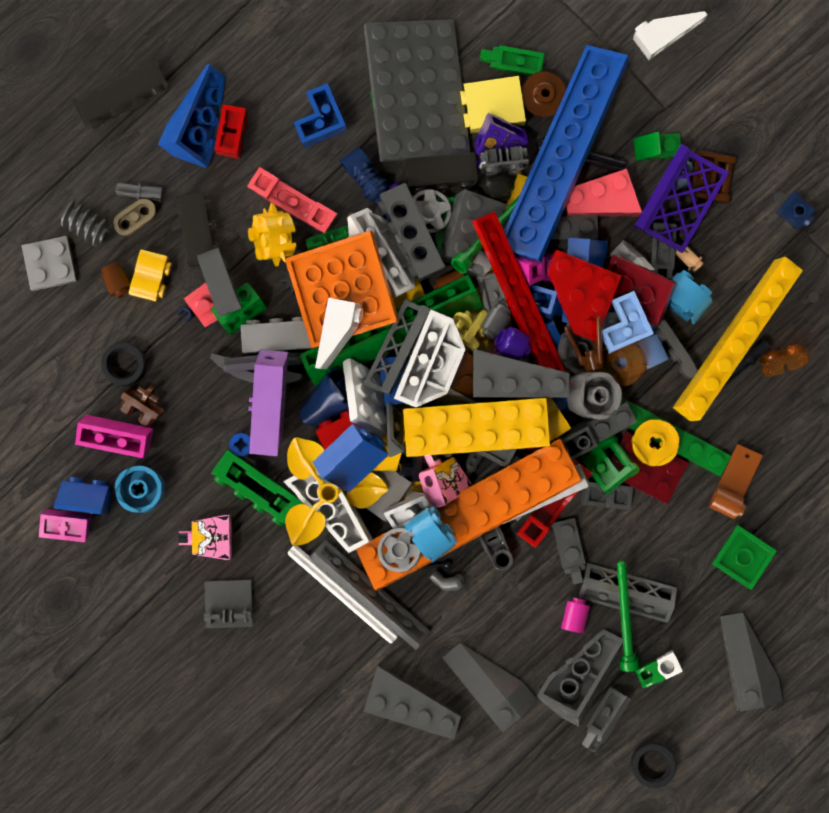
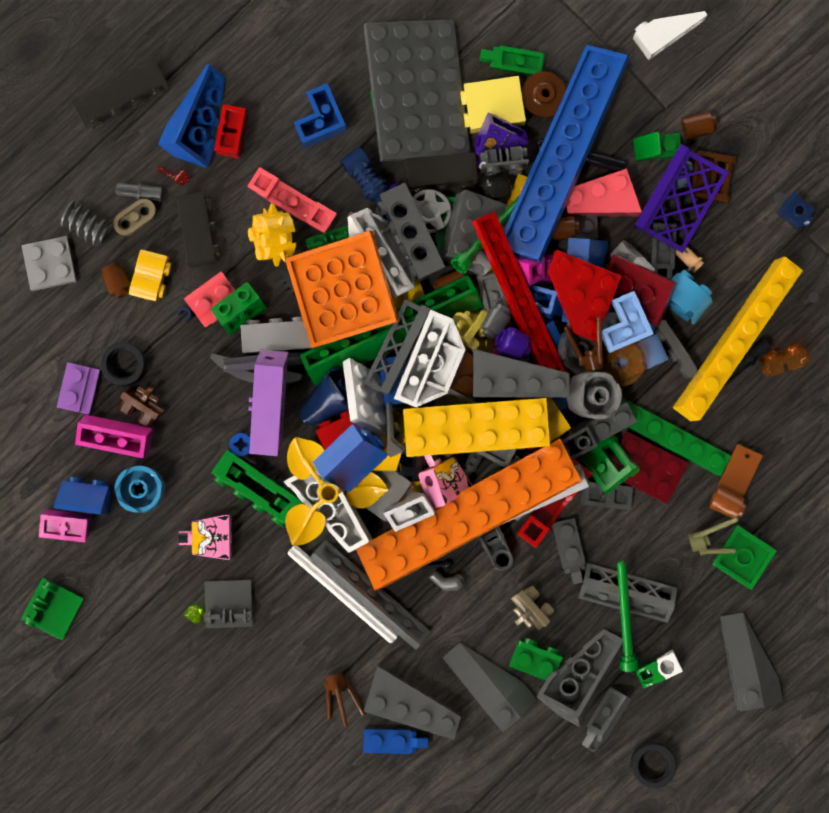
(52, 609): none -> green hinge
(79, 388): none -> medium lavender plate
(180, 178): none -> clear red hand
(194, 614): none -> clear neon green hinge
(219, 281): dark grey beam -> none
(336, 684): none -> reddish brown plant
(339, 325): white slope -> none
(392, 741): none -> blue hinge
(399, 550): light grey wheel -> none
(431, 534): dark azure brick -> none
(528, 611): none -> dark tan hips
(535, 660): none -> green bracket
(566, 228): none -> reddish brown brick
(575, 615): dark pink brick -> none
(668, 444): yellow plate -> none
(698, 125): none -> reddish brown brick
(700, 540): none -> olive plant

